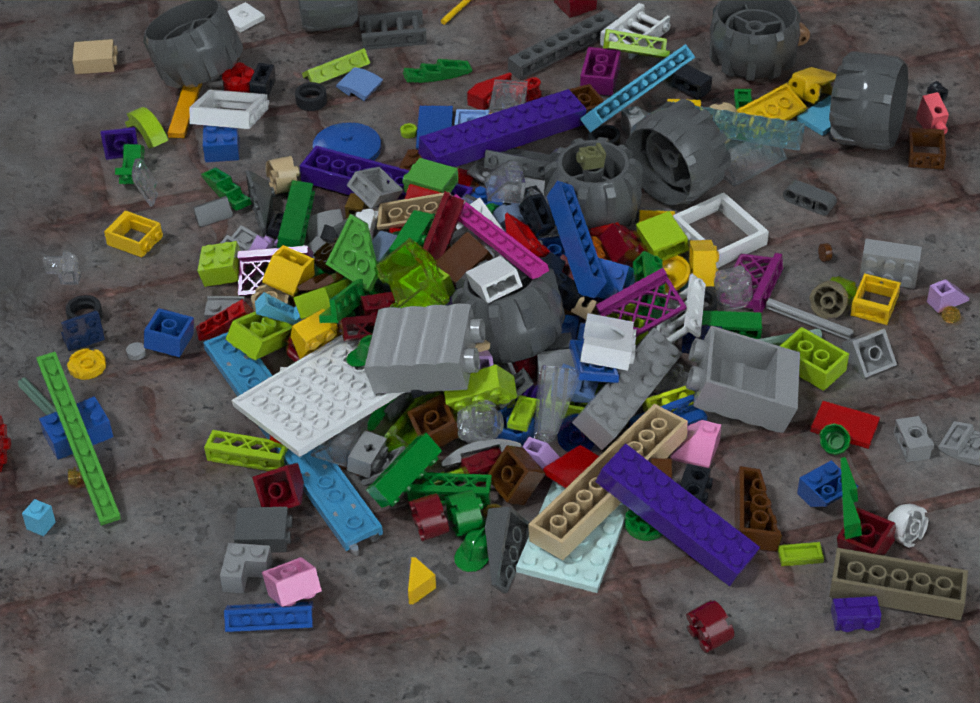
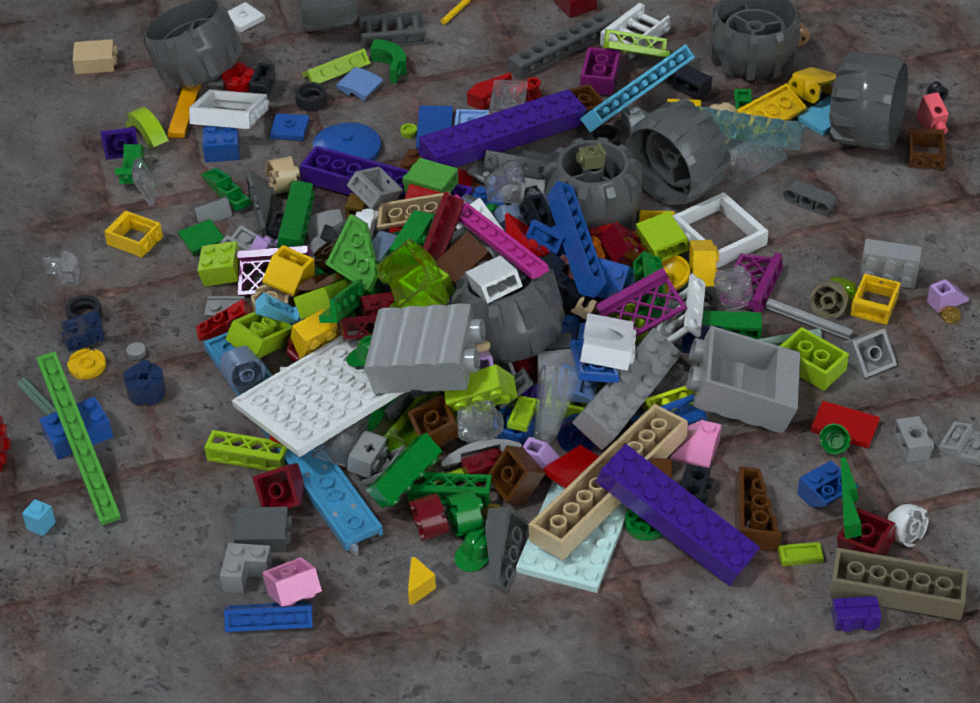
(74, 476): clear yellow plate -> none
(144, 383): none -> dark blue brick
(168, 332): blue brick -> none
(200, 235): none -> green tile
(242, 368): none -> sand blue brick
(289, 127): none -> blue plate
(391, 54): none -> green arch
(442, 70): green slope -> none
(549, 237): none -> blue slope
(709, 625): dark red brick -> none
(825, 252): reddish brown tile -> none

